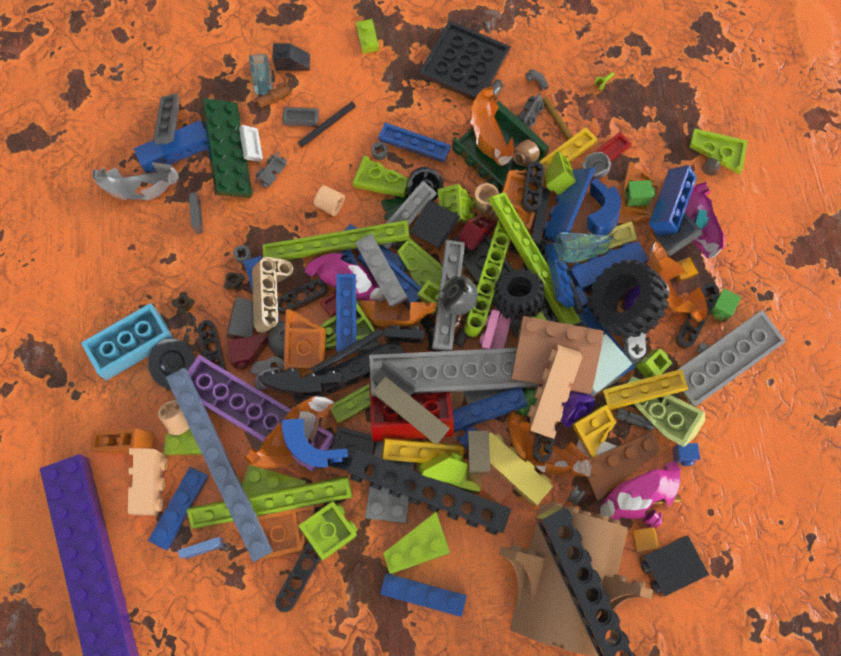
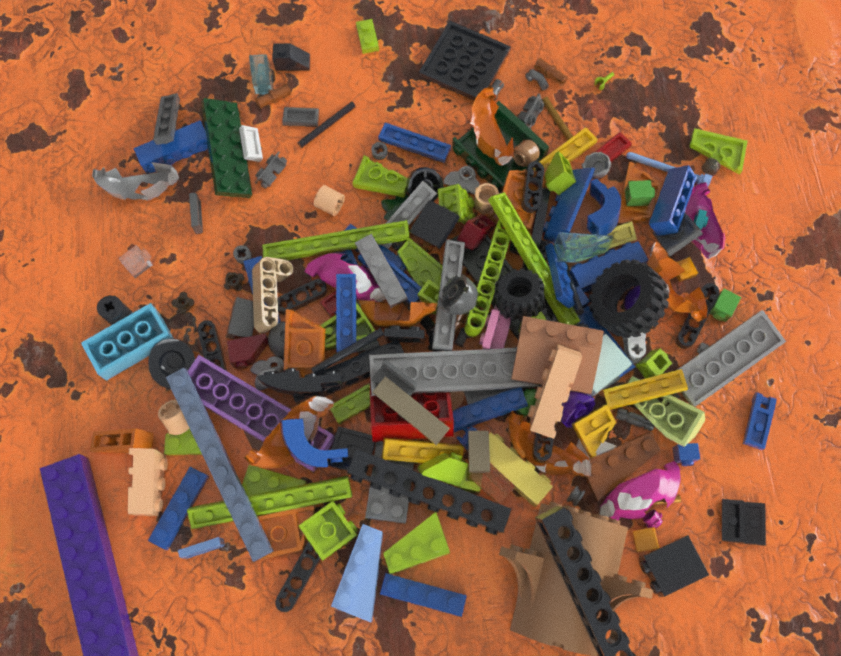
(112, 309): none -> black piece
(136, 261): none -> clear brick
(359, 582): none -> light blue wedge
(457, 177): none -> light grey plate
(550, 71): none -> dark orange pin
(664, 167): none -> light blue piece
(743, 522): none -> black slope
(759, 421): none -> blue plate

